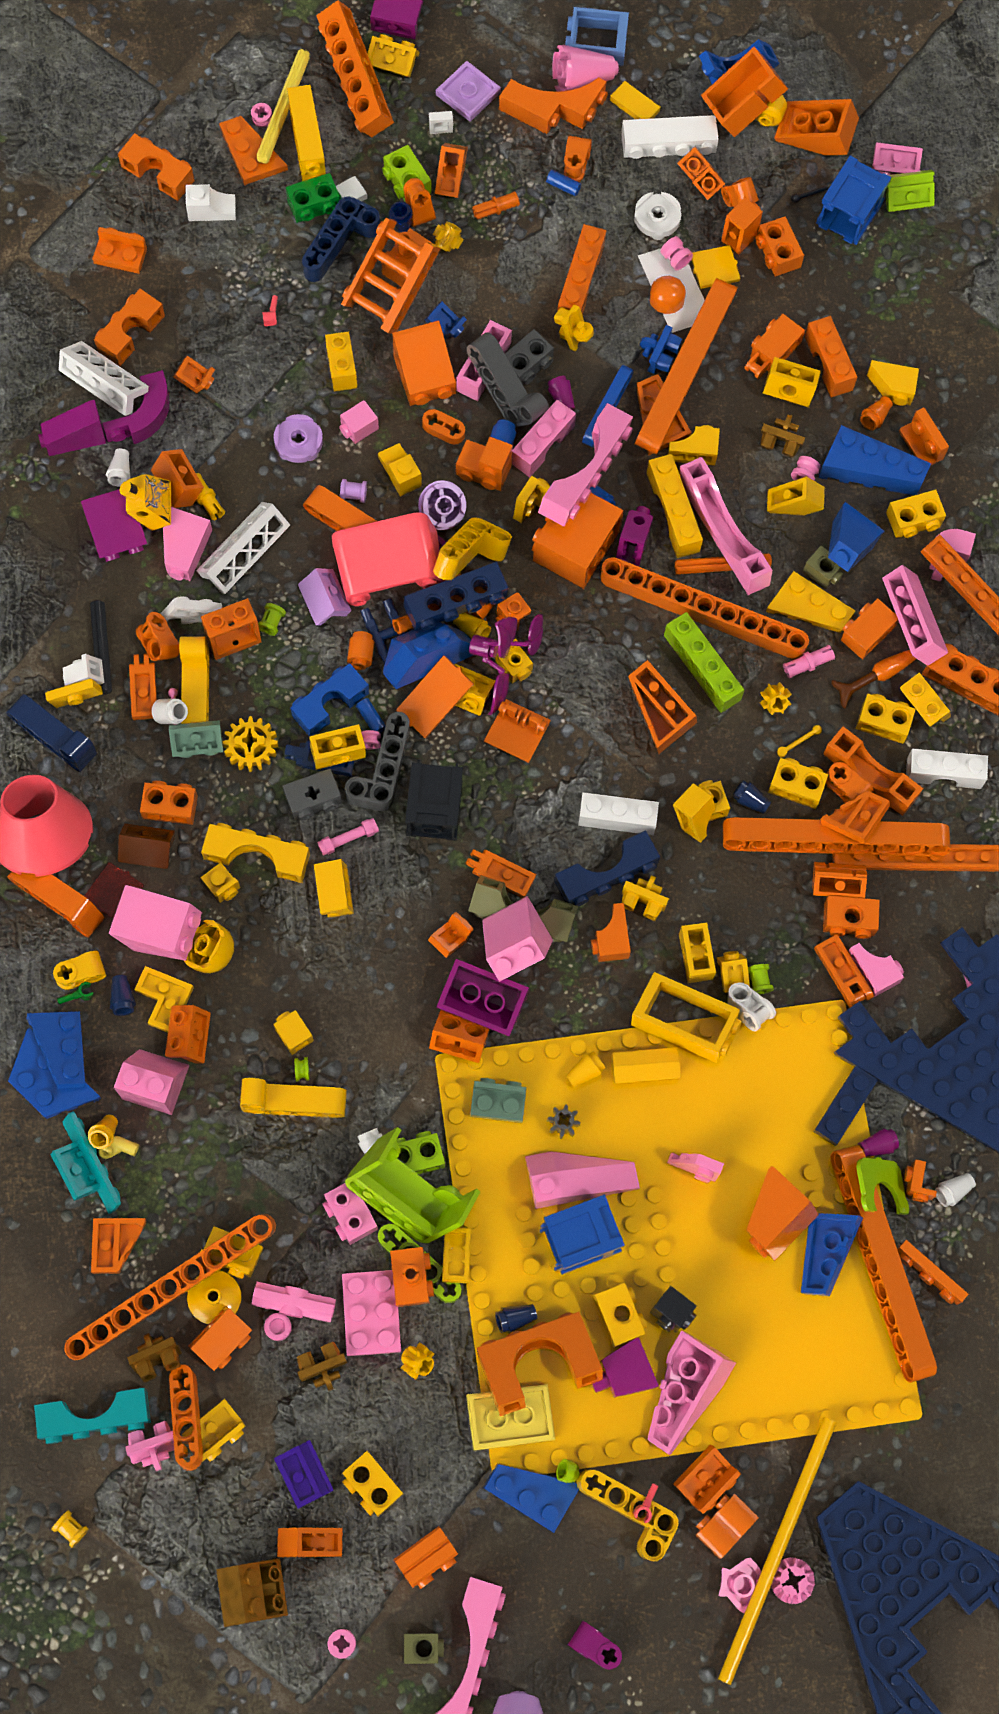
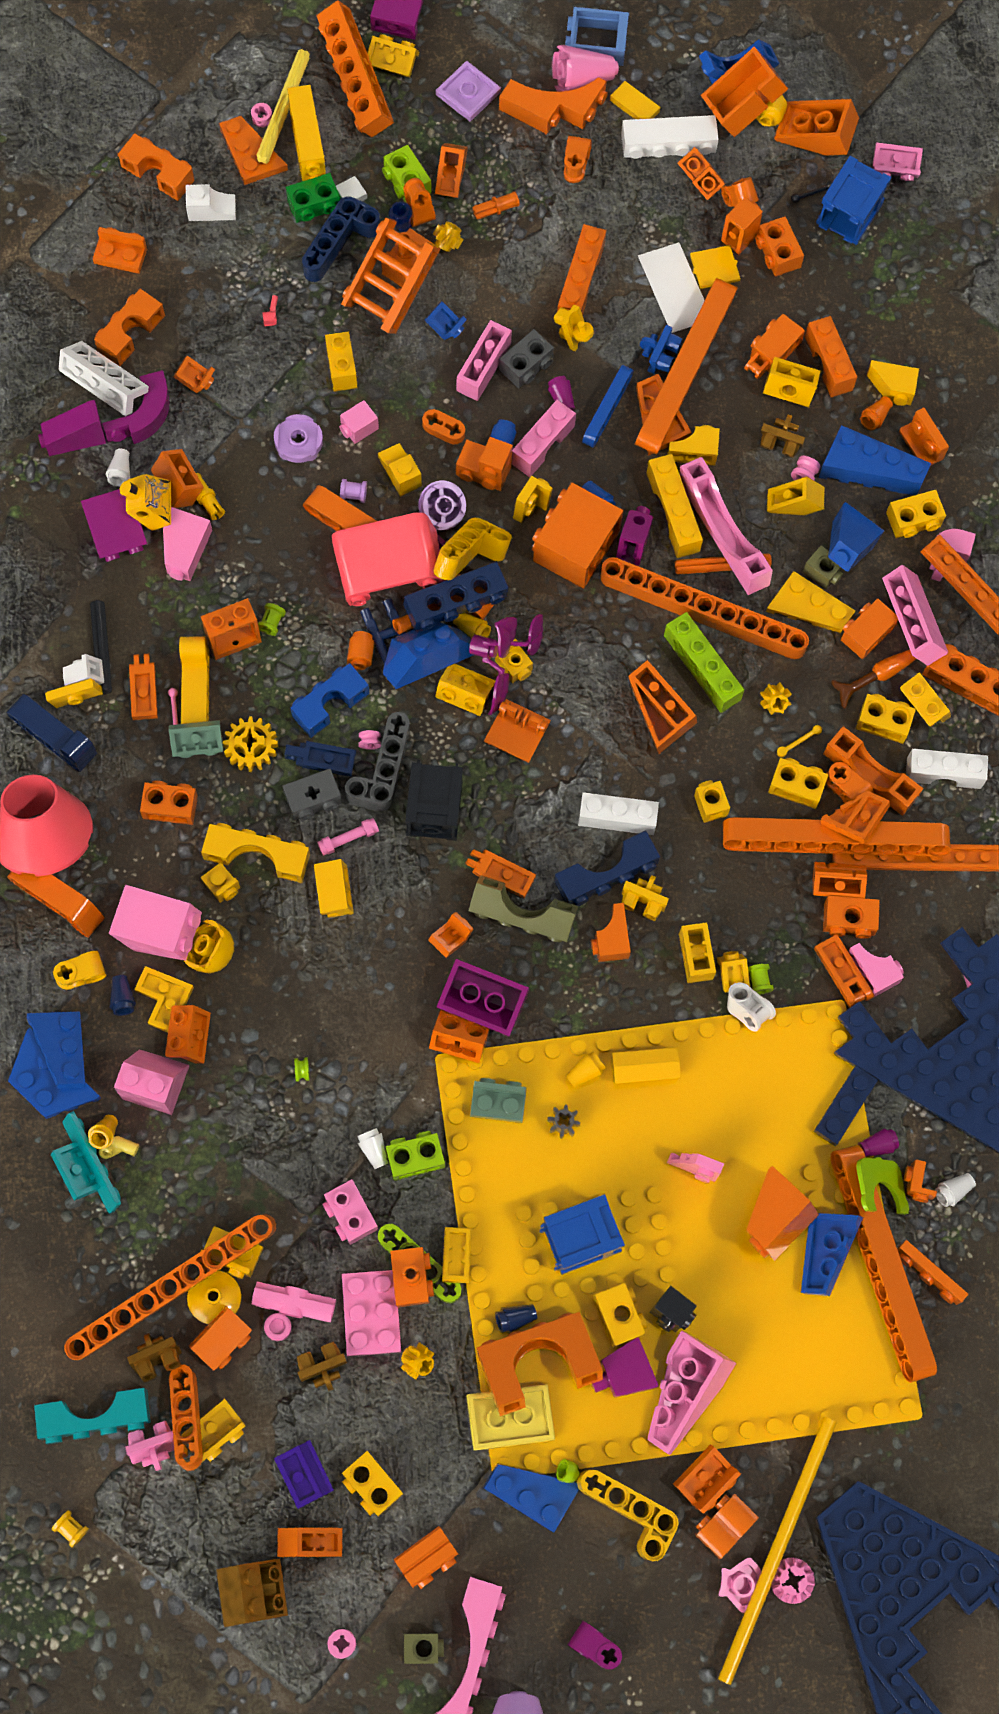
(77, 994): green hand -> none
(108, 889): clear red piece -> none
(113, 1243): orange wing -> none
(145, 845): reddish brown panel -> none
(156, 639): orange piece -> none
(169, 711): white brick -> none
(189, 610): white wing -> none
(237, 541): white fence -> none
(291, 1100): yellow beam -> none
(293, 1031): yellow brick -> none
(323, 595): lavender panel -> none
(337, 746): yellow brick -> none
(370, 715): blue axle -> none
(405, 1196): lime windscreen -> none
(424, 363): orange slope -> none
(435, 696): orange piece -> none
(441, 122): white tile -> none
(504, 383): dark grey beam -> none
(513, 607): orange bracket -> none
(515, 938): bright pink slope -> none
(563, 182): blue axle -> none
(566, 494): bright pink arch -> none
(570, 1177): bright pink wedge -> none
(647, 1503): coral hand -> none
(657, 227): white plate -> none
(667, 294): orange hair -> none
(676, 253): bright pink wheel -> none
(679, 1037): yellow window -> none
(694, 811): yellow arch -> none
(751, 797): dark blue cone -> none
(809, 661): bright pink pin -> none
(910, 191): lime plate -> none

